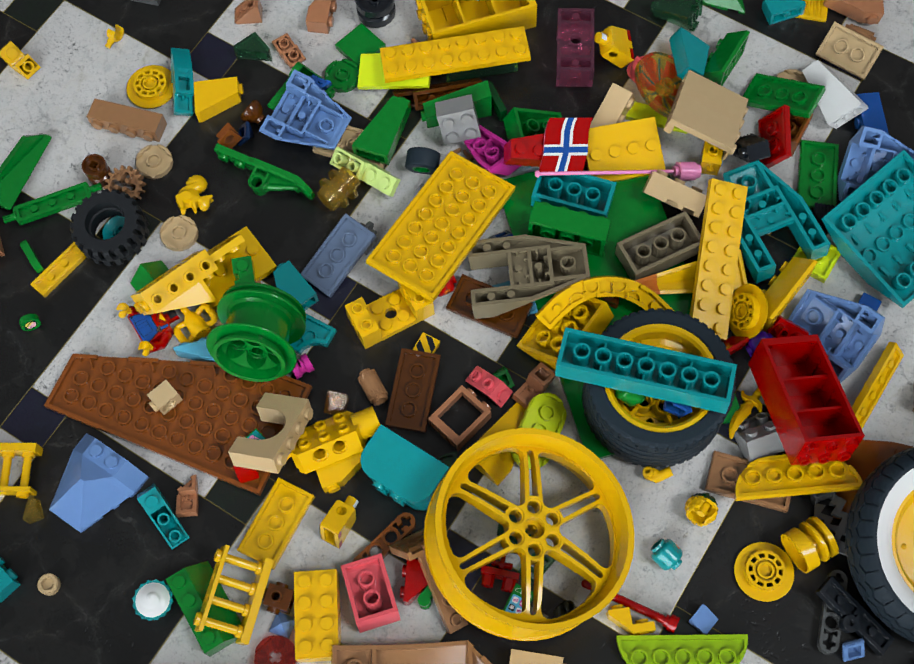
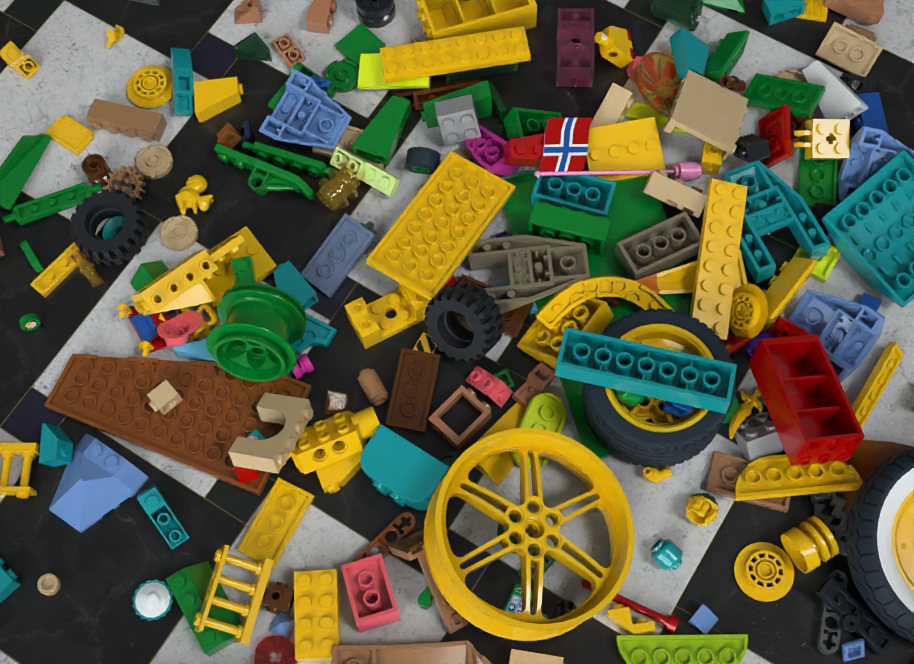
(33, 510): clear yellow slope -> none
(55, 446): none -> teal slope
(70, 134): none -> yellow window
(86, 268): none -> clear yellow pin
(179, 328): none -> coral piece
(188, 499): nougat slope -> none
(253, 113): reddish brown brick -> none
(292, 160): none -> green plate
(339, 521): yellow torso -> none
(414, 581): red slope -> none
(477, 309): none -> black tyre
(490, 573): red hips -> none
(732, 83): none -> reddish brown pin
(816, 133): none -> hinge
(868, 83): none -> black piece

